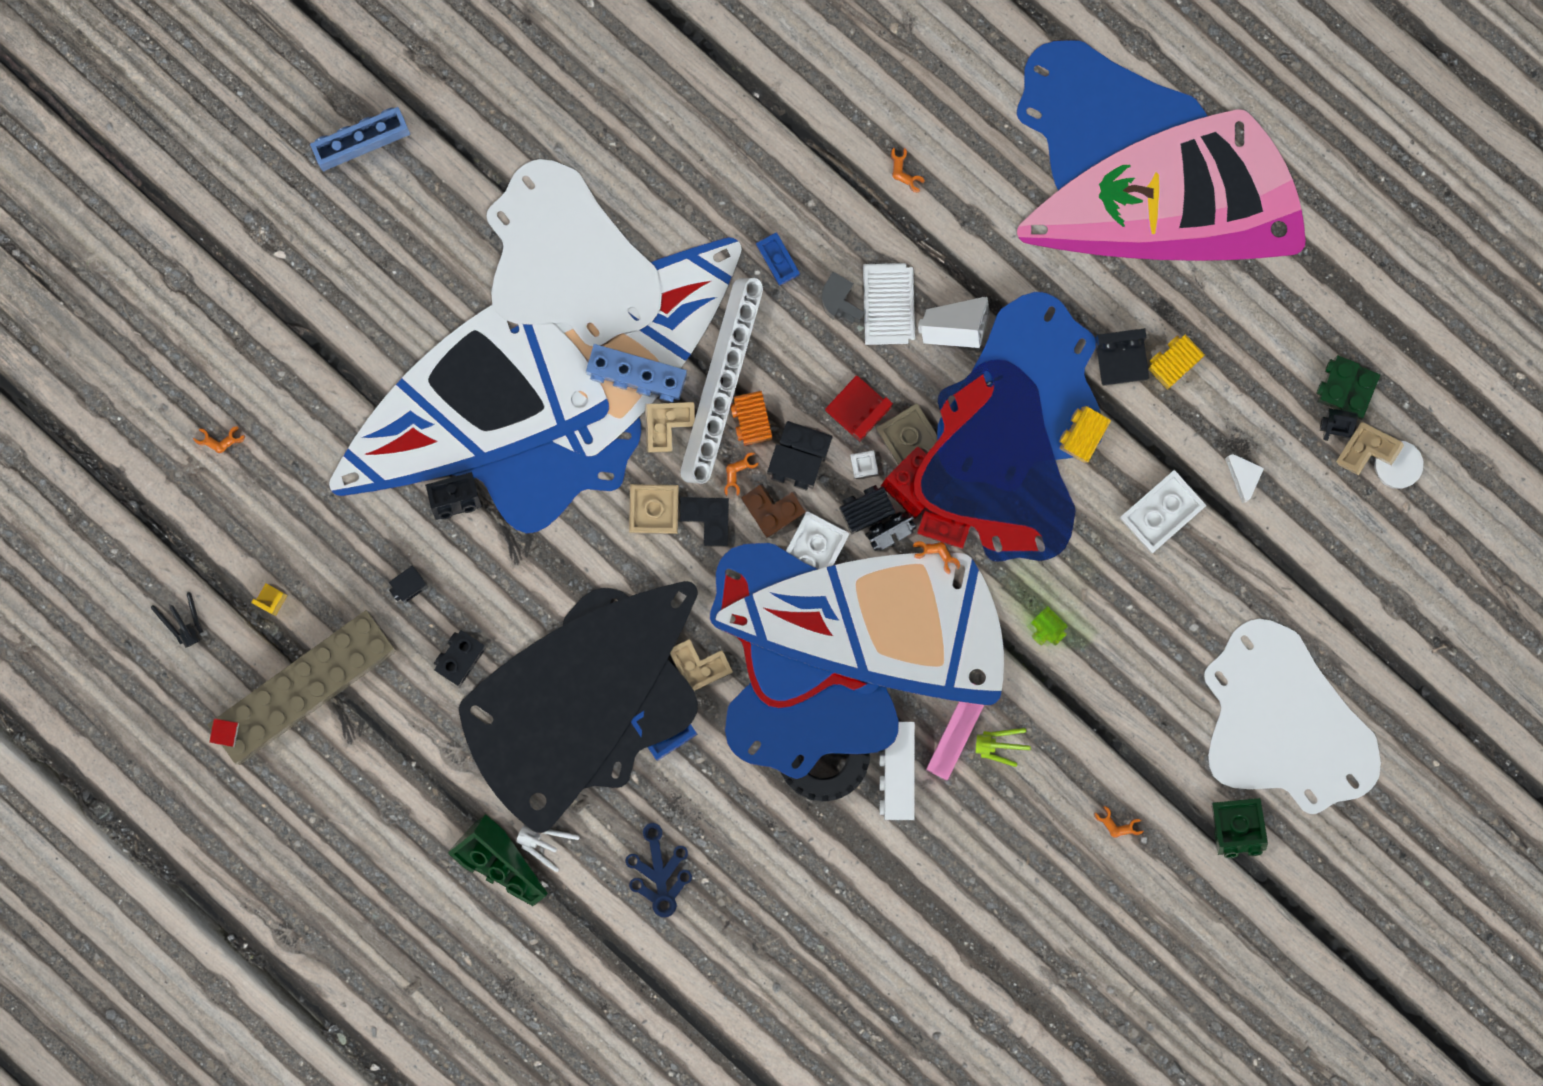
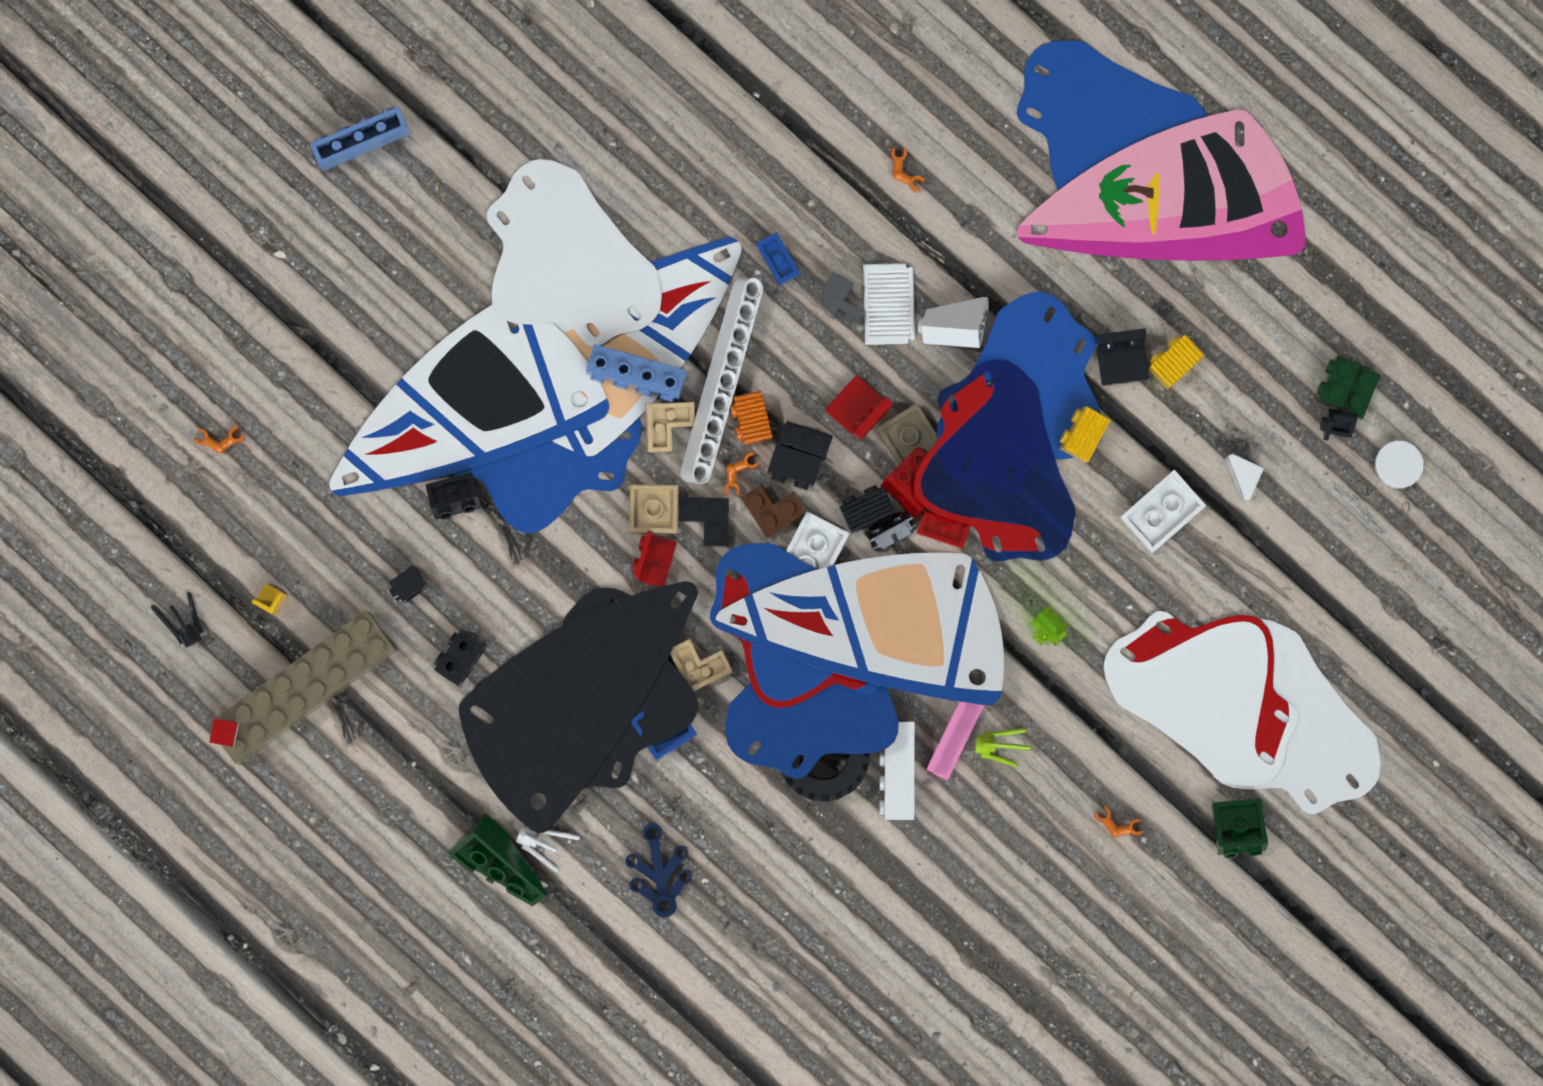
(654, 559): none -> red bracket
(864, 464): white tile -> none
(937, 548): orange arm -> none
(1207, 692): none -> white piece
(1368, 442): tan plate -> none

